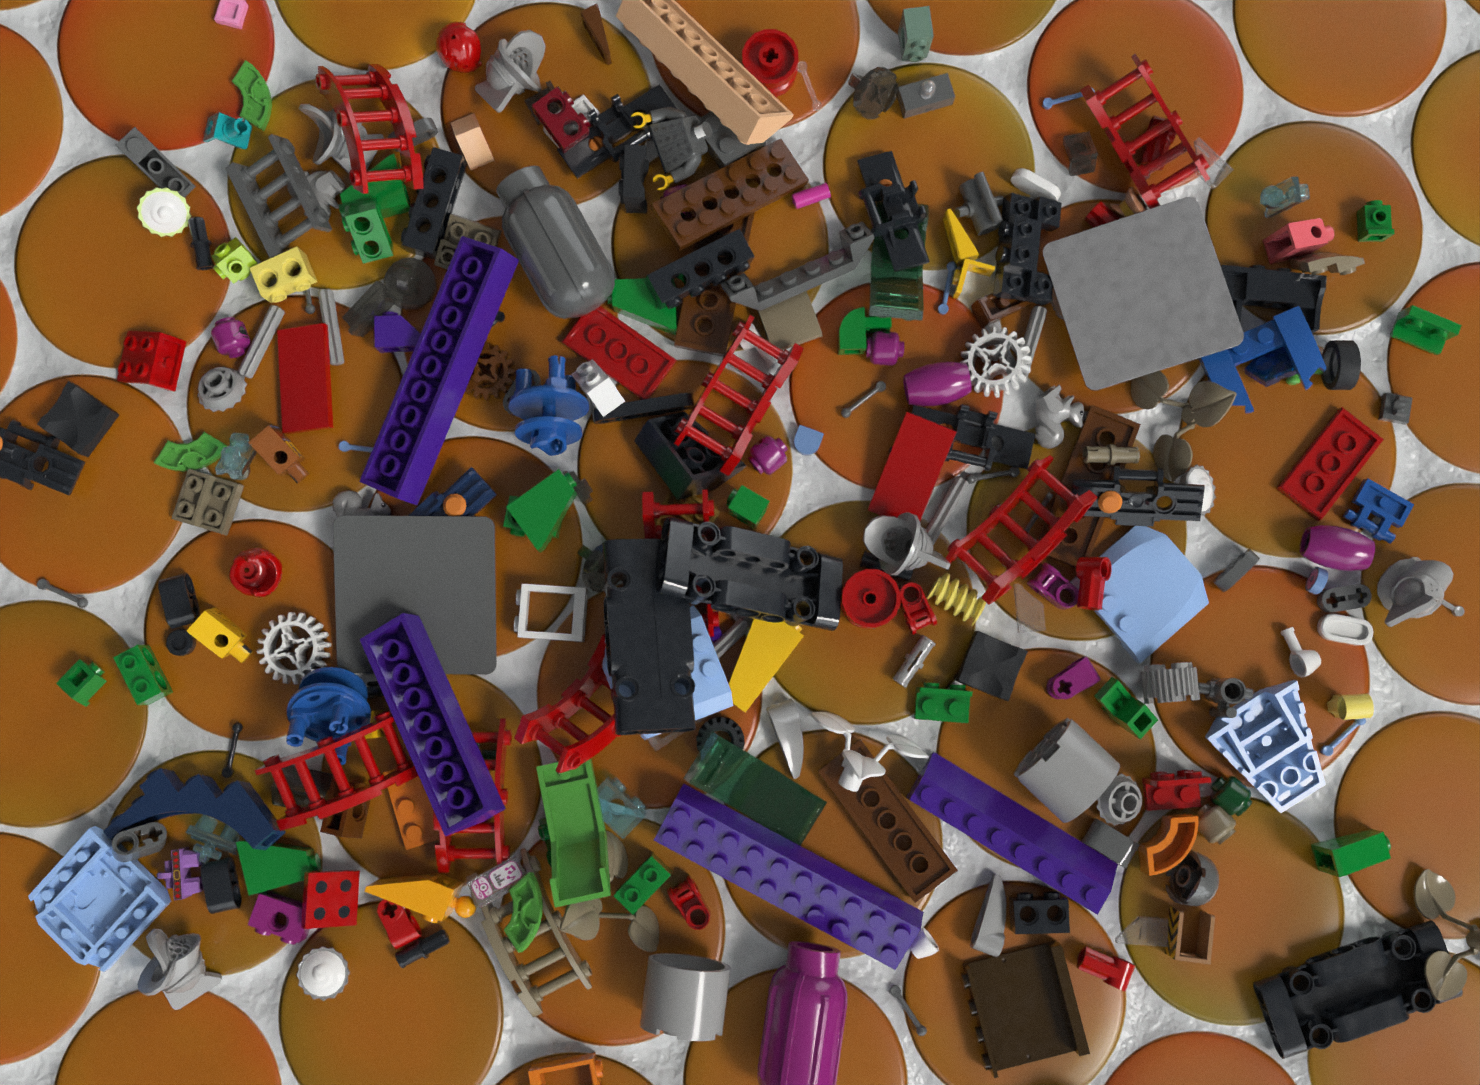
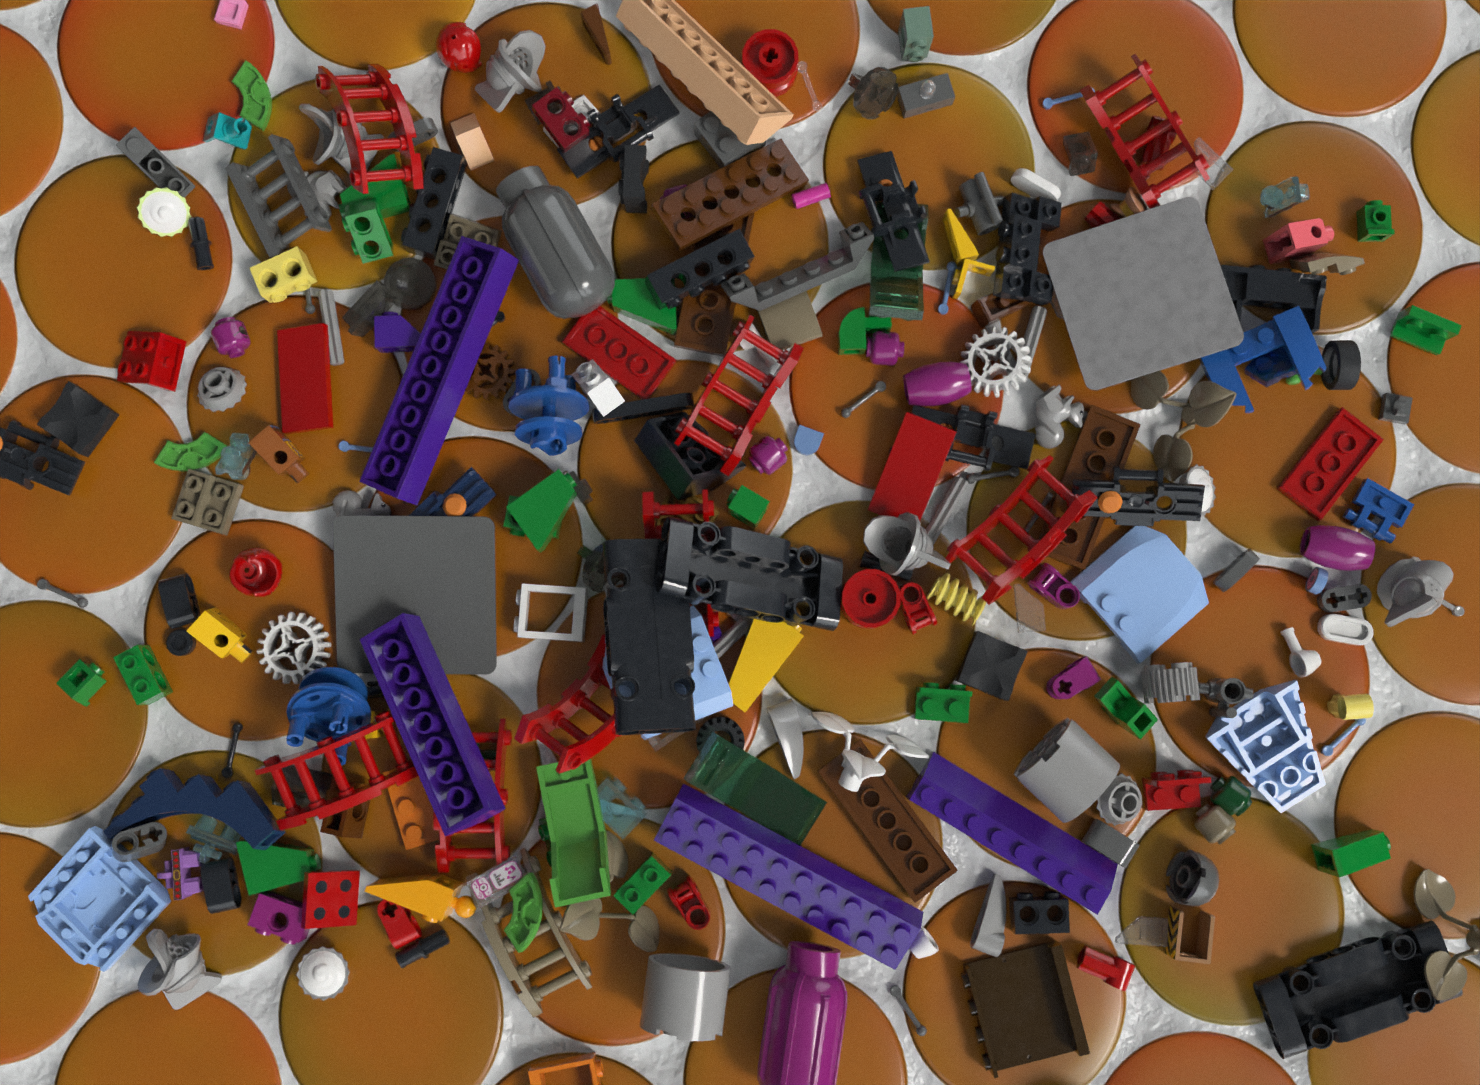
(233, 260): lime brick -> none
(261, 341): light grey axle -> none
(677, 141): dark grey torso -> none
(924, 646): light grey pin -> none
(1092, 576): red piece -> none
(1111, 454): dark tan pin -> none
(1169, 845): orange brick -> none

